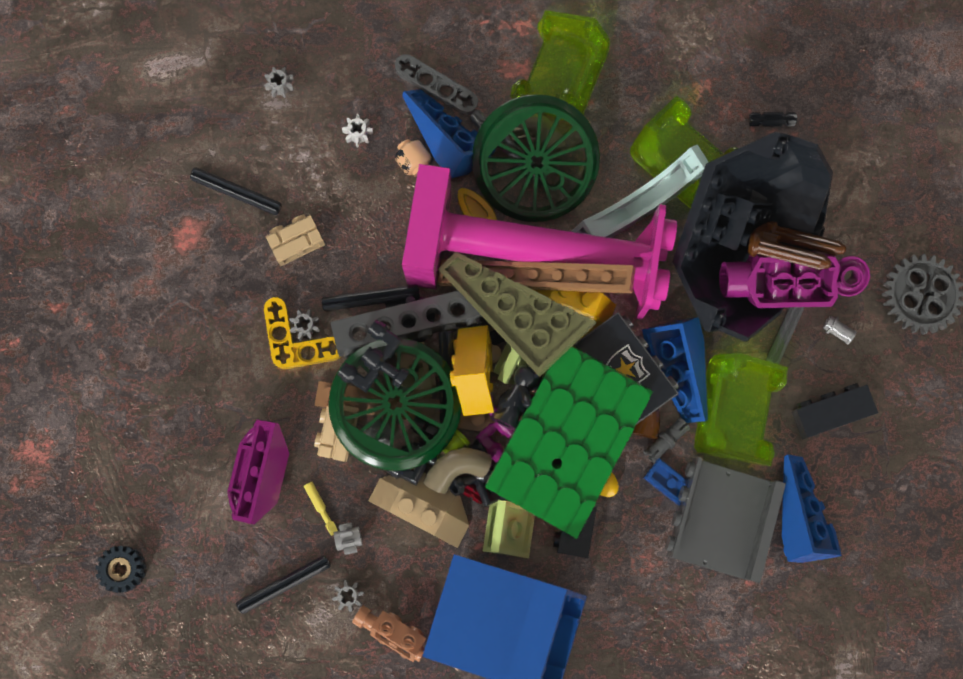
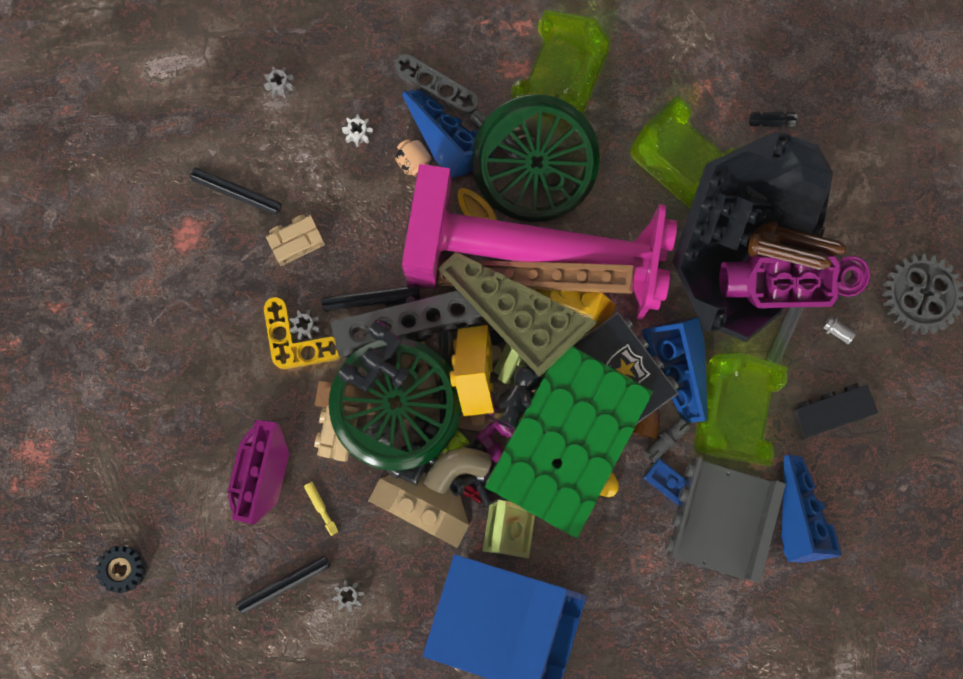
(348, 538): light grey gear -> none
(397, 634): nougat brick -> none
(576, 547): black brick -> none
(646, 199): light aqua arch -> none

